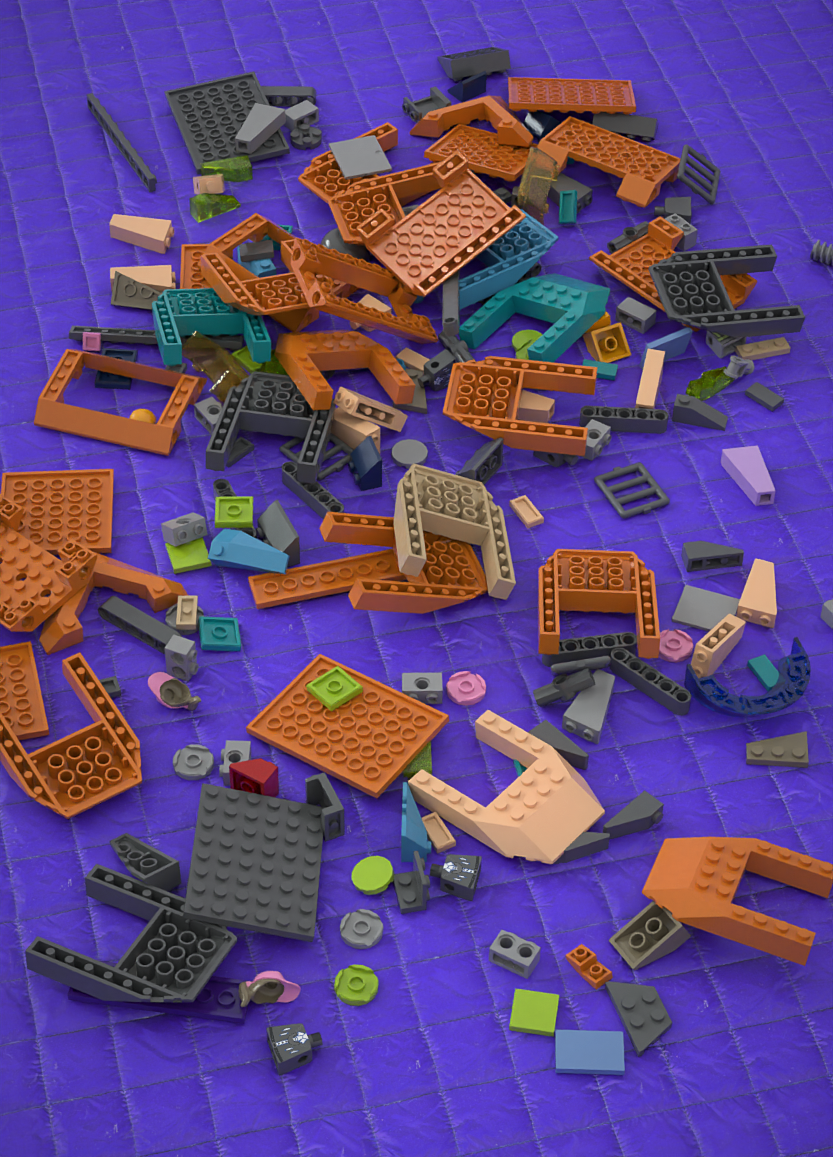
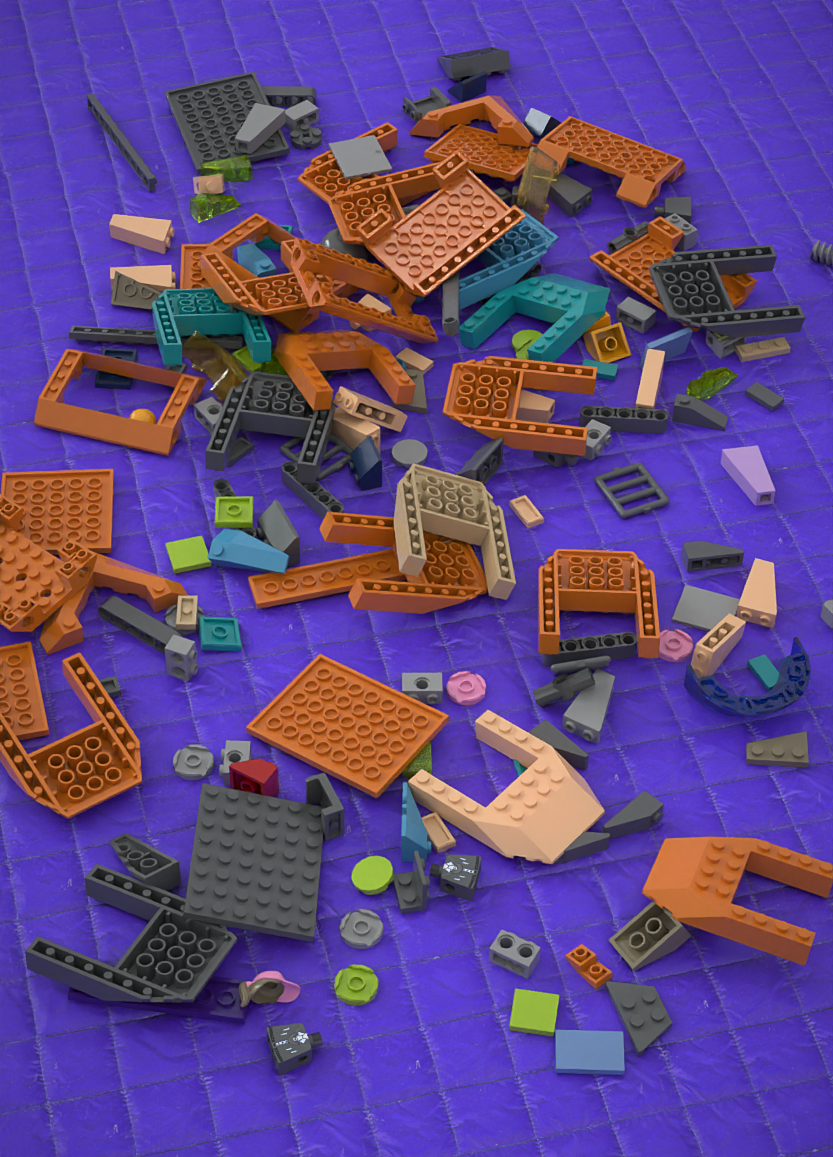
(91, 341): bright pink tile -> none
(172, 692): dark tan hair -> none
(184, 529): light grey brick -> none
(256, 250): dark grey tile -> none
(334, 688): lime tile -> none
(438, 371): dark grey torso -> none
(456, 347): dark grey piece -> none
(568, 207): teal tile -> none
(571, 95): orange plate -> none
(627, 125): dark grey slope -> none
(650, 681): dark grey beam -> none
(695, 188): dark grey bar -> none
(738, 367): light grey connector -> none

